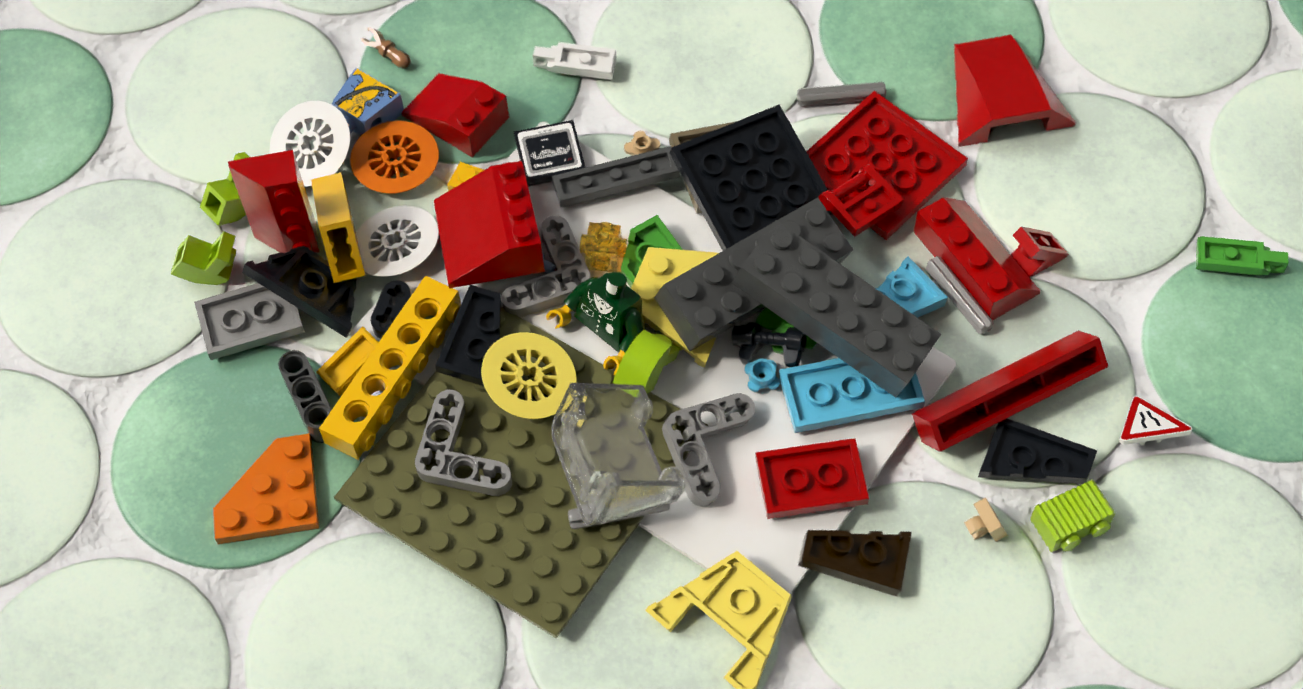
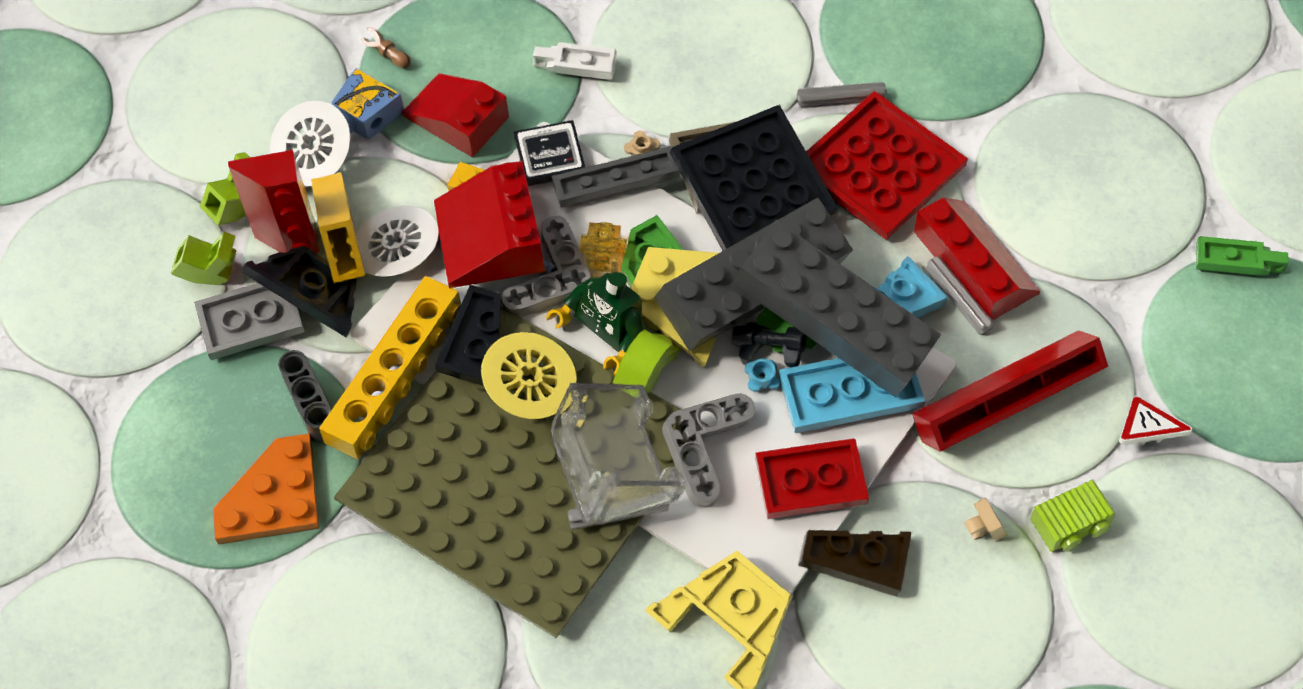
(347, 361): yellow tile -> none
(385, 305): black beam -> none
(419, 155): orange piece -> none
(449, 461): light grey beam -> none
(866, 207): red plate -> none
(1001, 88): red wedge -> none
(1035, 455): black wing -> none
(1037, 250): red slope -> none

